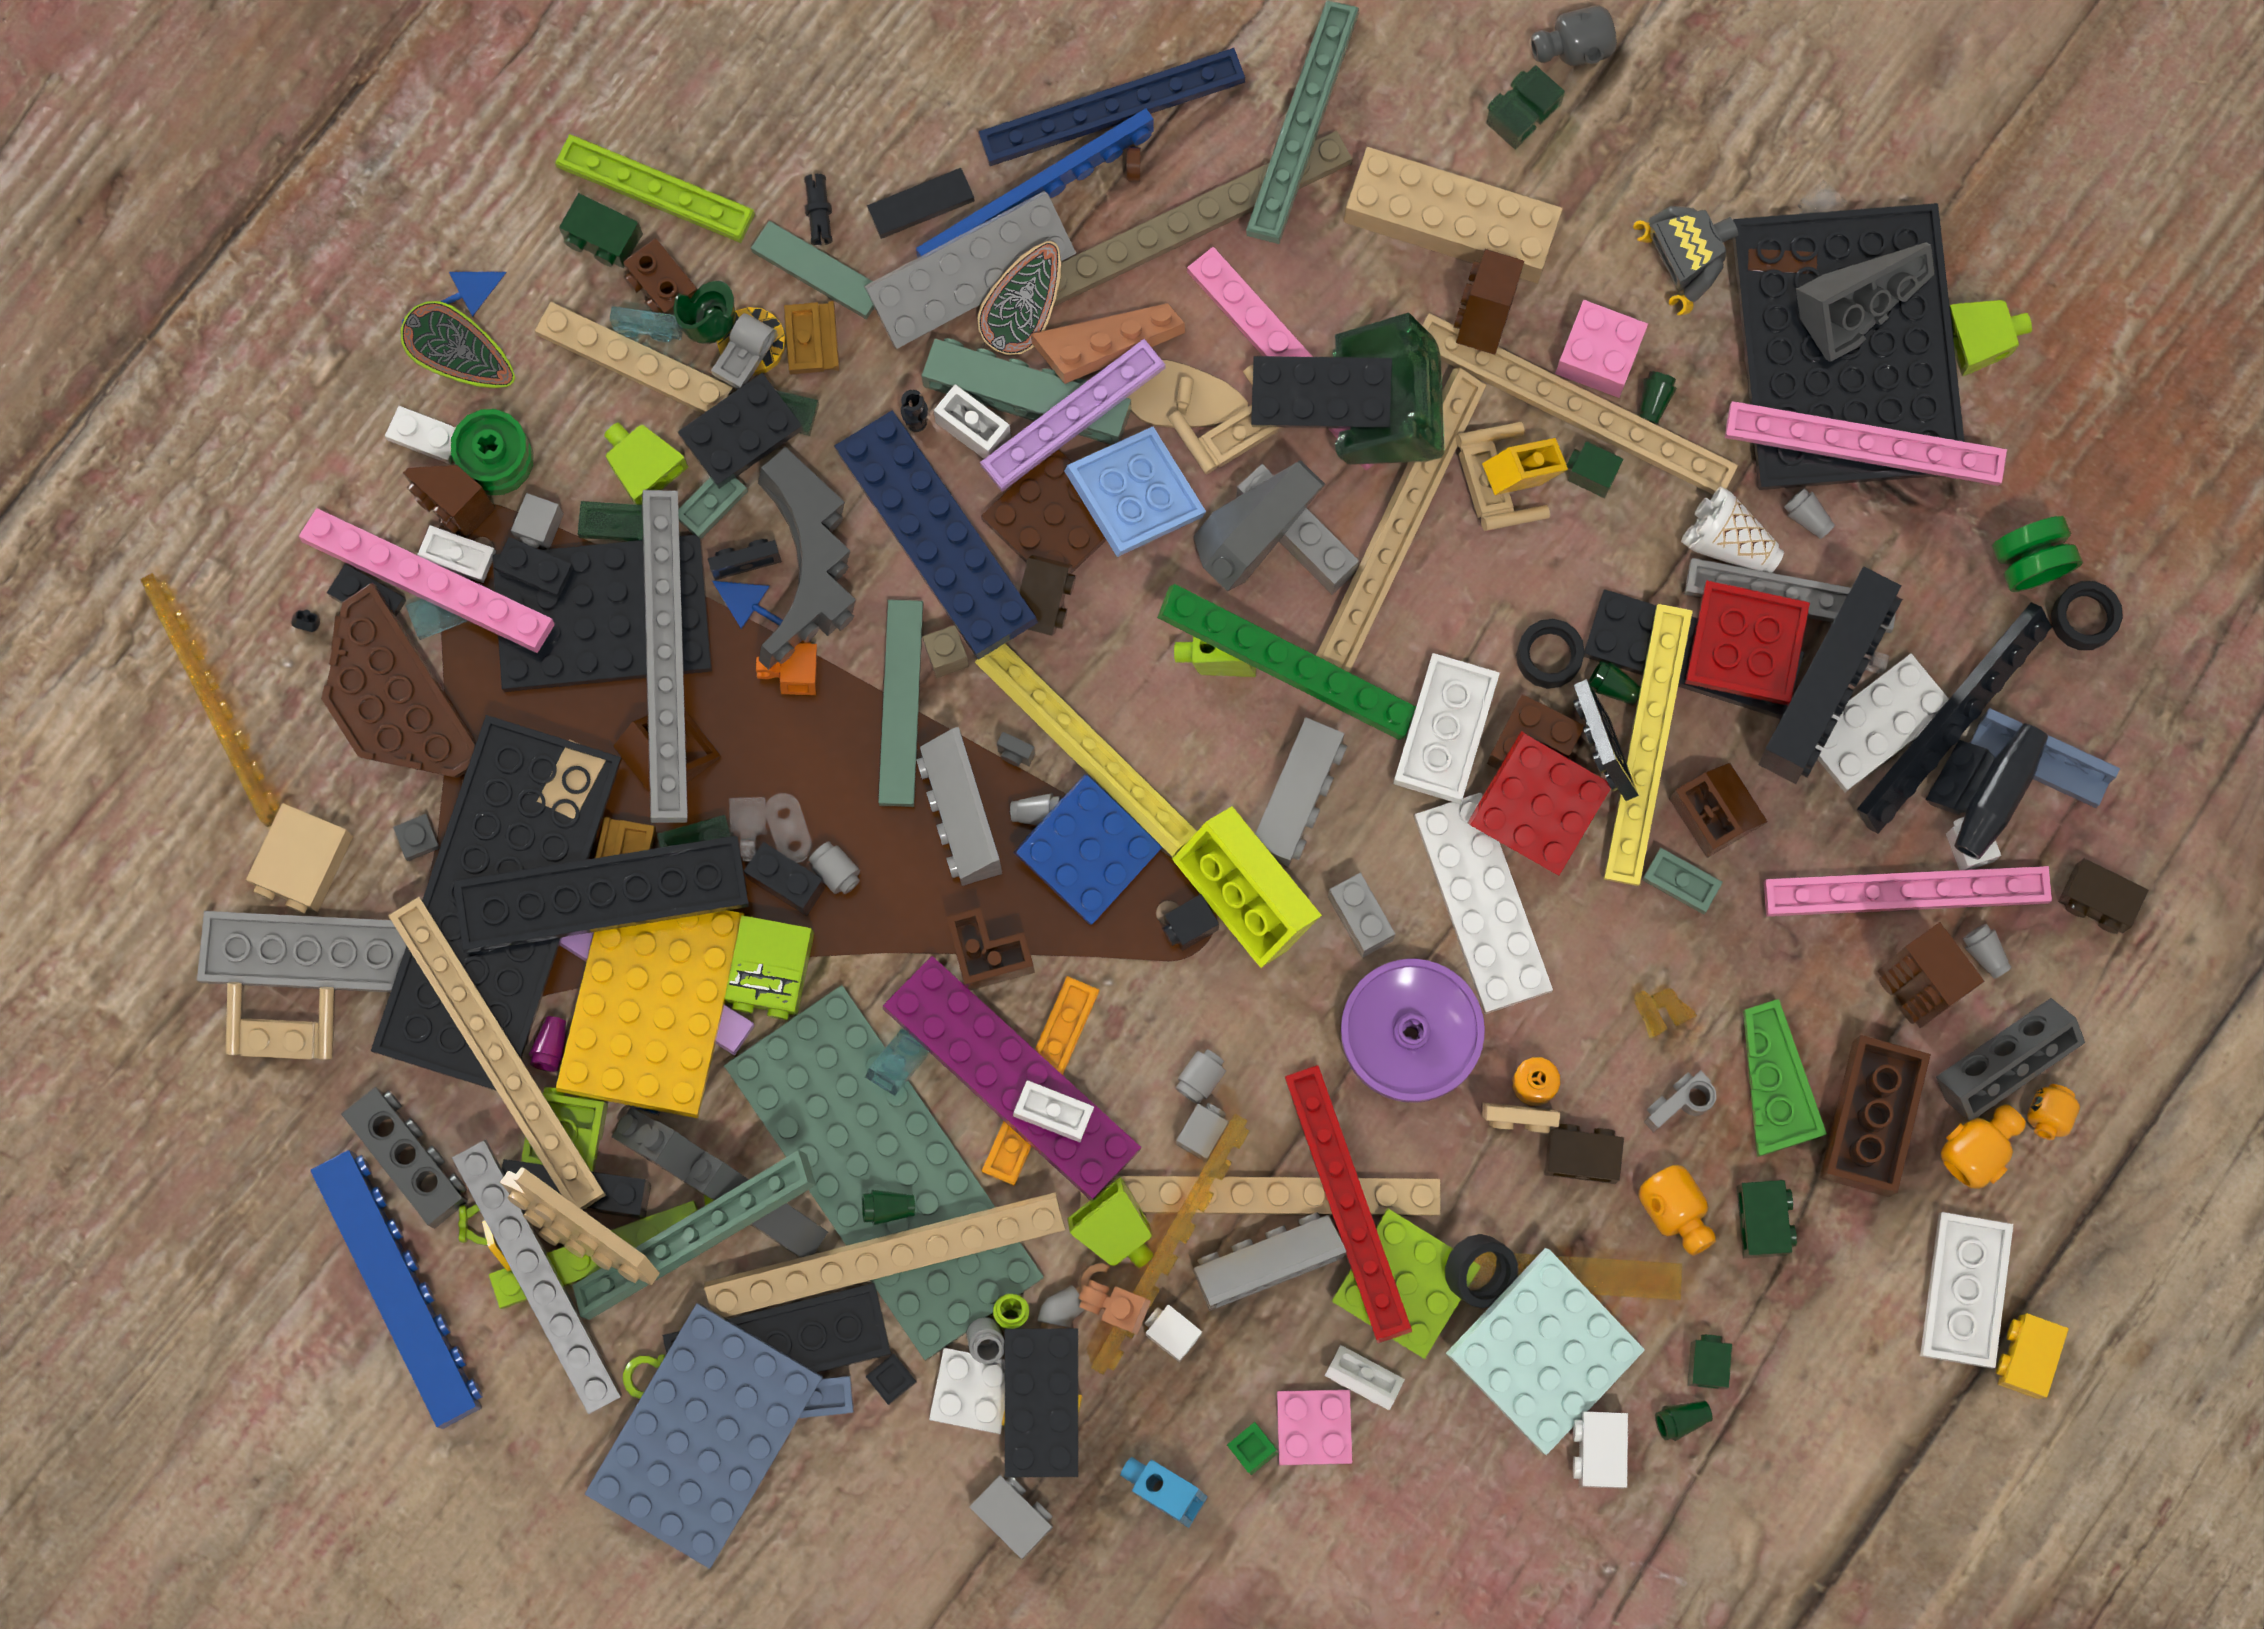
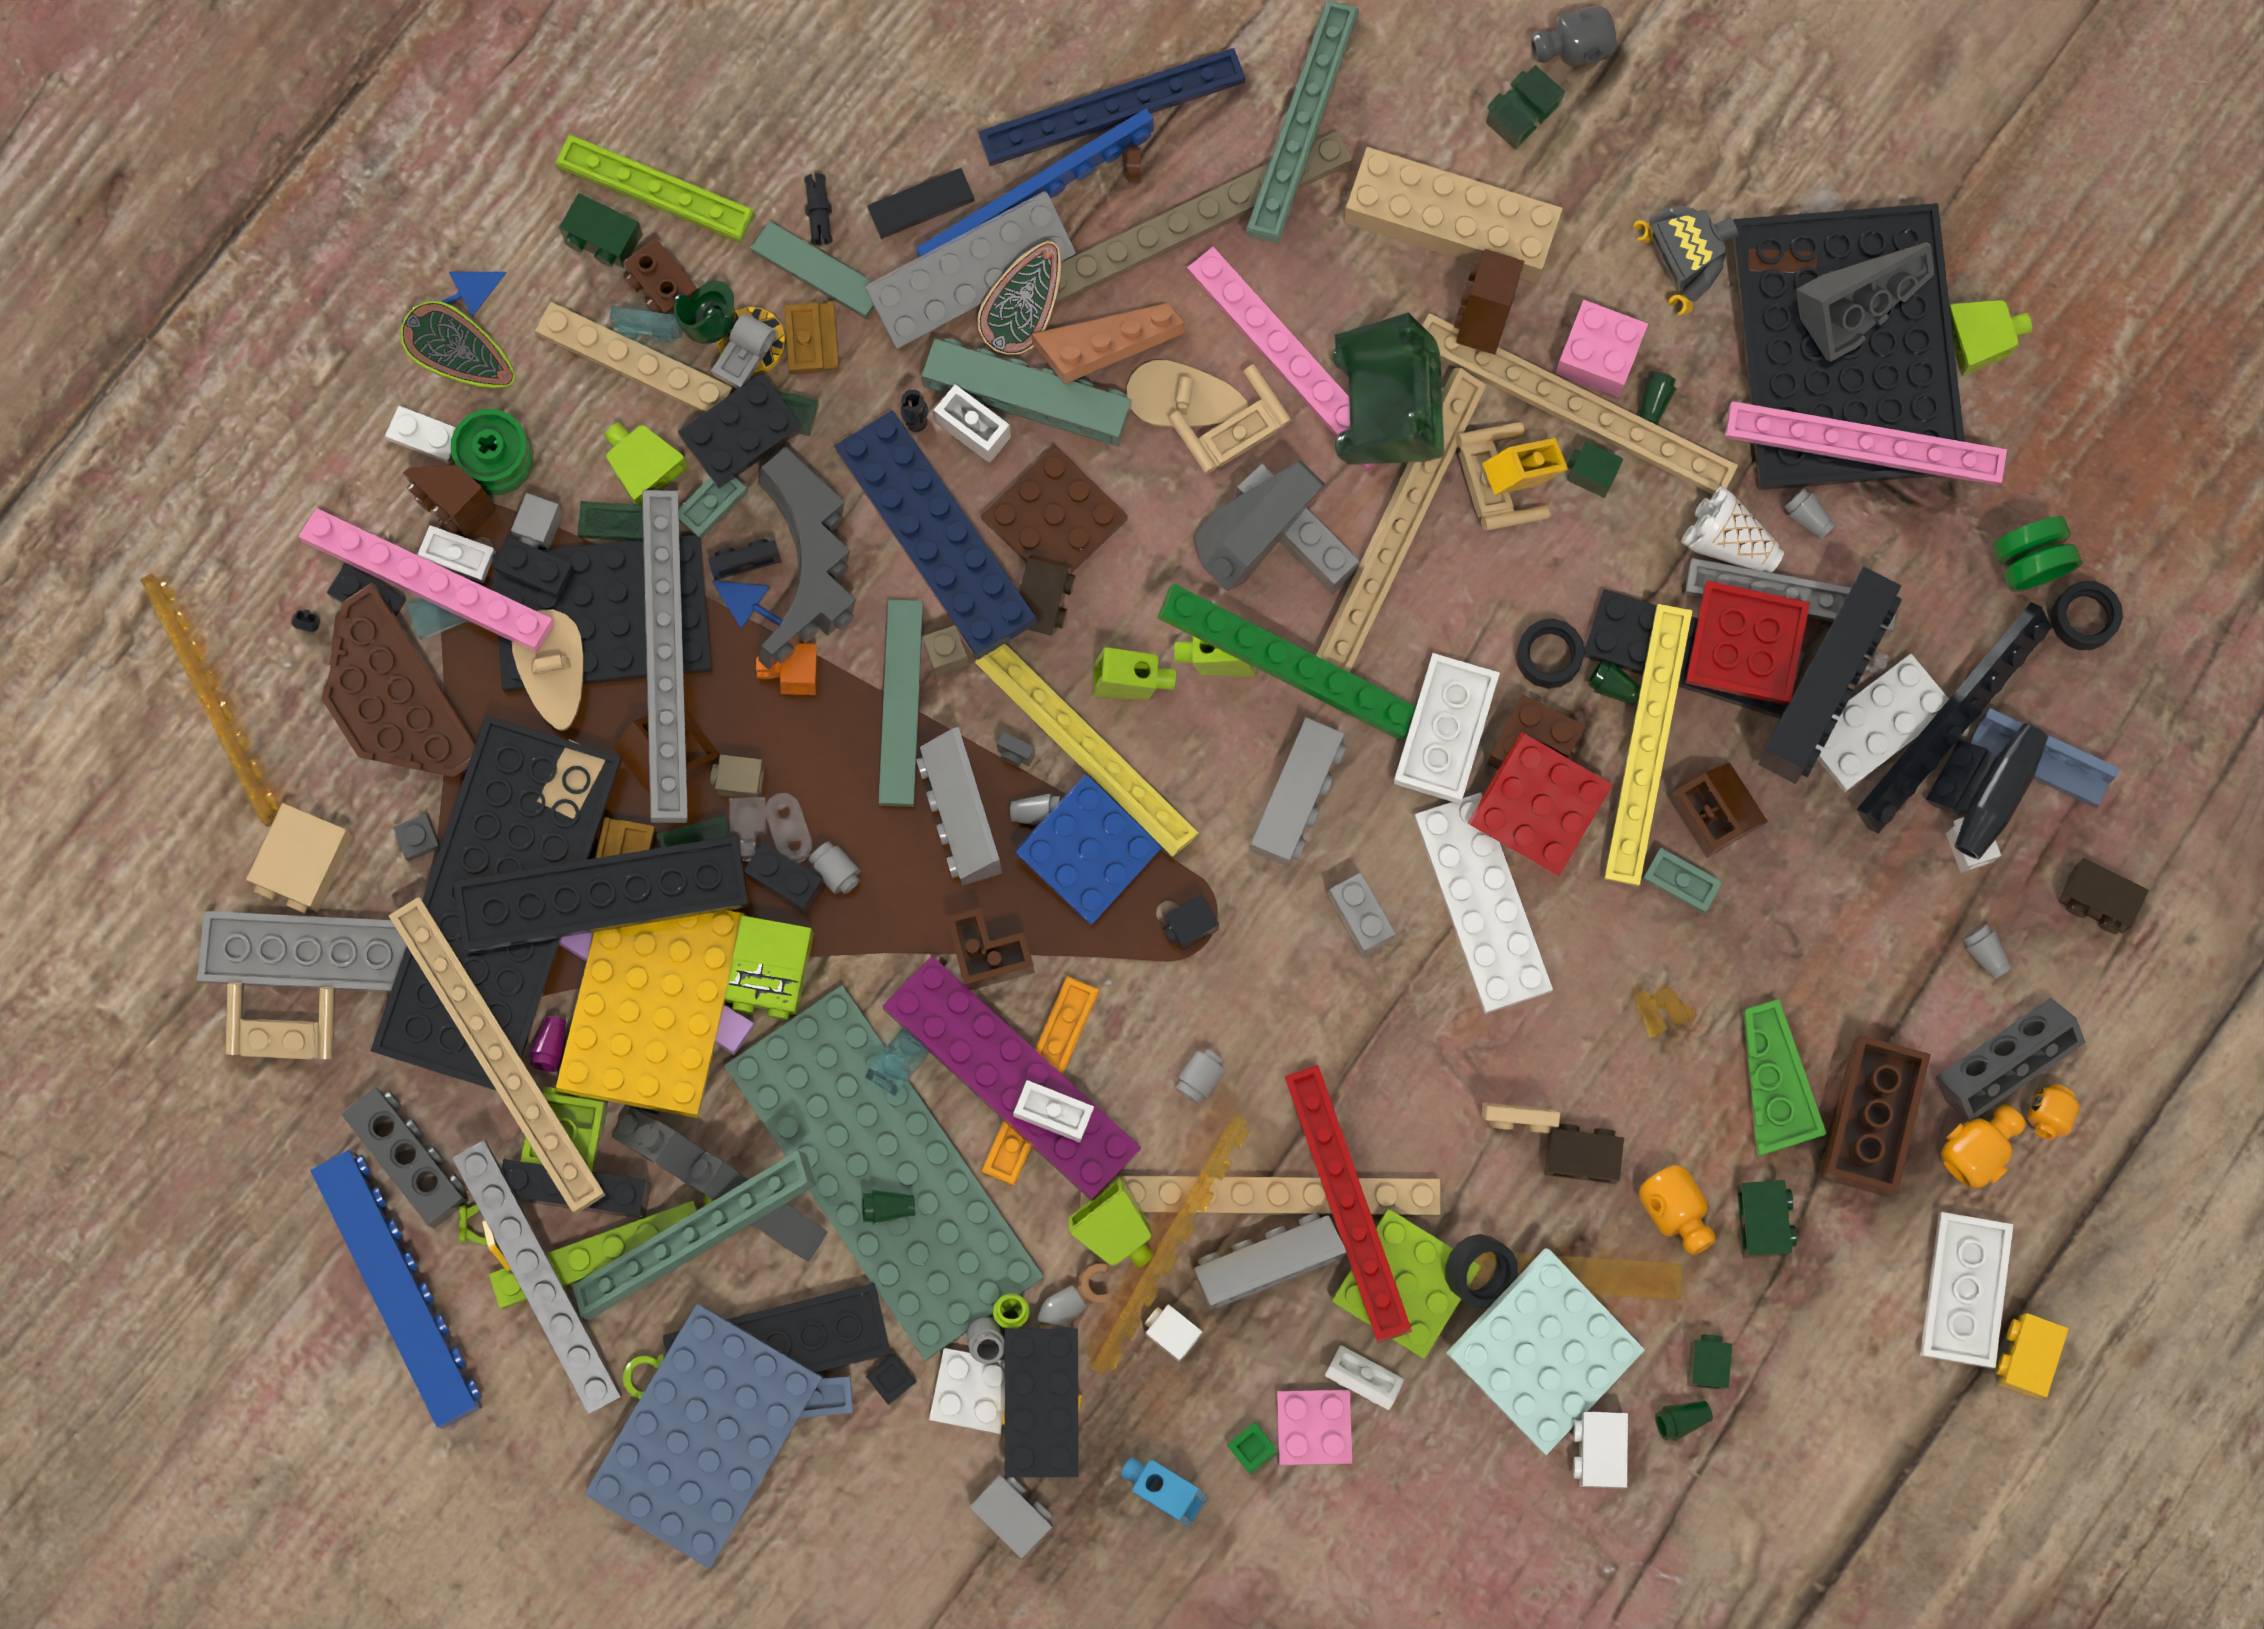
(555, 672): none -> tan shield
(579, 1232): tan wing -> none
(738, 776): none -> dark tan brick
(885, 1256): tan plate -> none
(1072, 415): lavender tile -> none
(1117, 678): none -> lime torso
(1121, 1308): nougat plate -> none
(1135, 491): light blue plate -> none
(1202, 1131): light grey brick -> none
(1246, 886): neon yellow brick -> none
(1322, 392): black plate -> none
(1417, 997): medium lavender dish -> none
(1528, 1091): light orange head -> none
(1601, 733): black plate -> none
(1663, 1109): light grey plate -> none
(1907, 891): bright pink plate -> none
(1929, 976): reddish brown brick -> none

